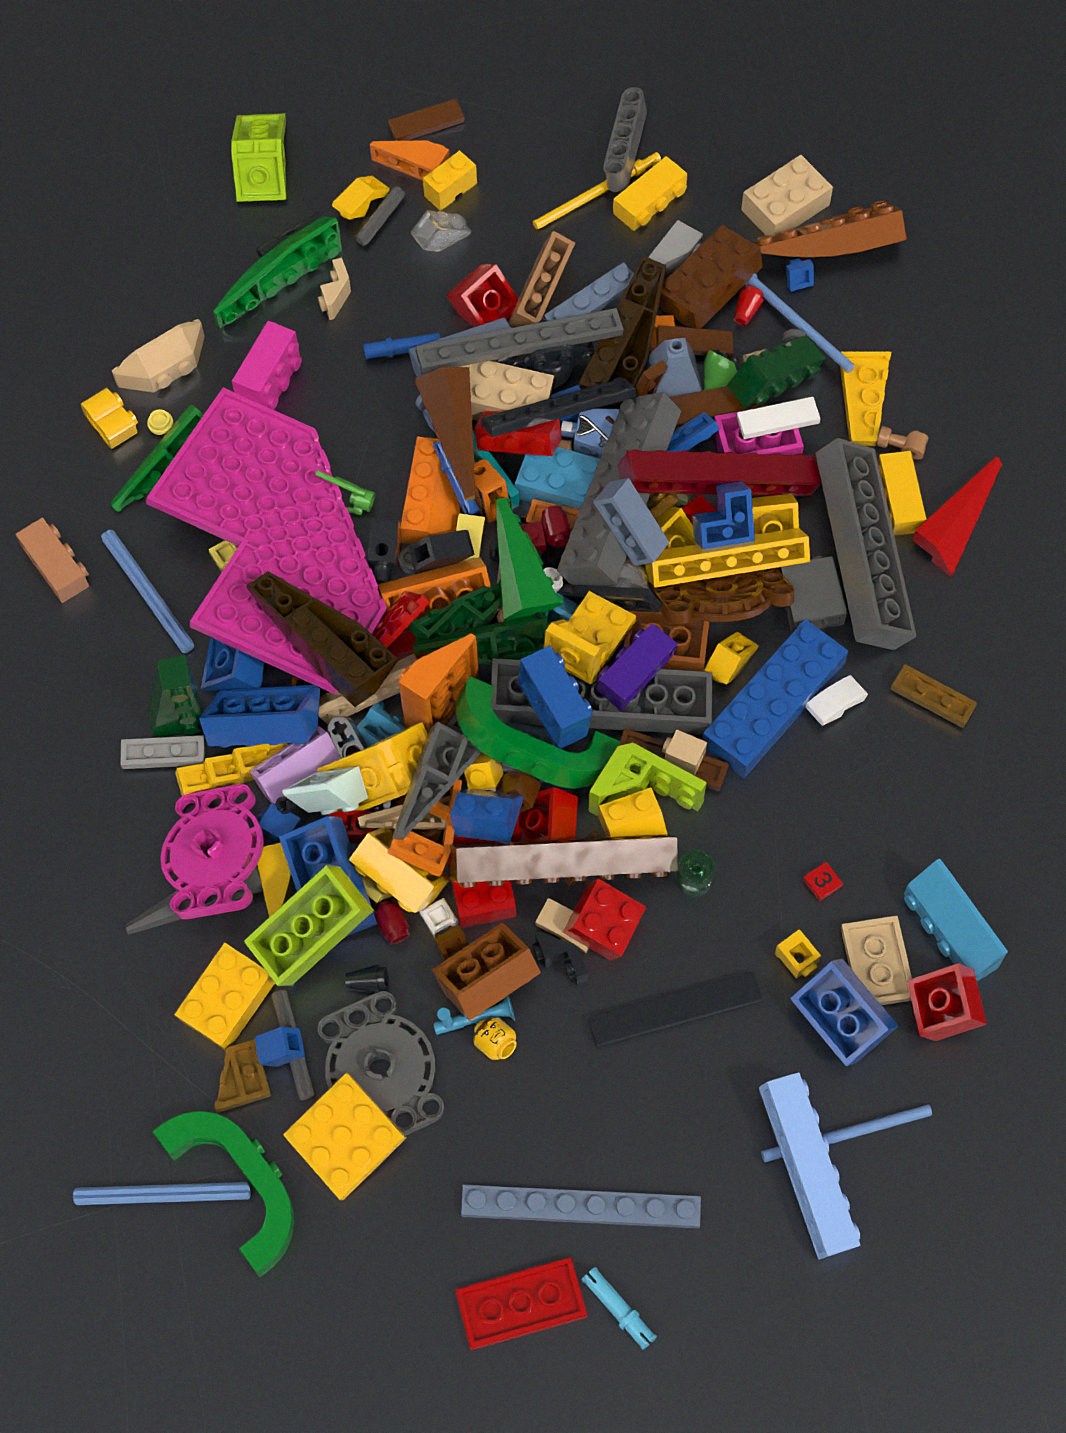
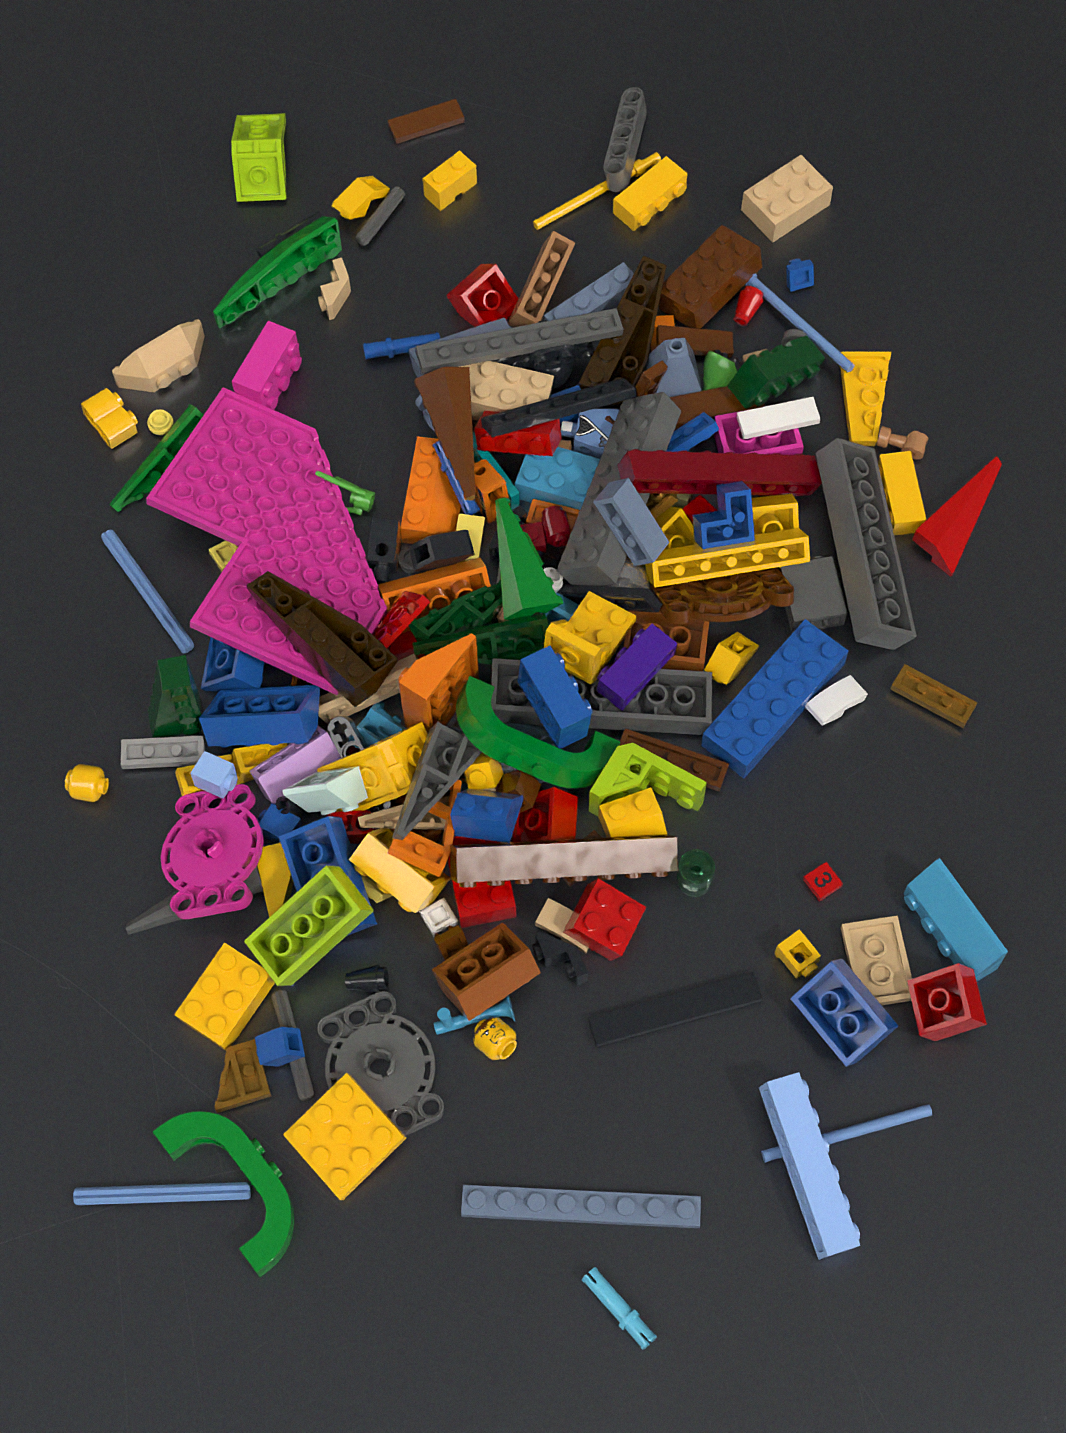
(53, 559): nougat brick -> none
(86, 783): none -> yellow head
(214, 775): none -> light blue brick
(392, 922): dark red brick -> none
(409, 157): orange slope -> none
(439, 230): clear slope -> none
(521, 1303): red tile -> none
(677, 246): light grey slope -> none
(684, 751): tan brick -> none
(841, 234): dark orange wedge -> none

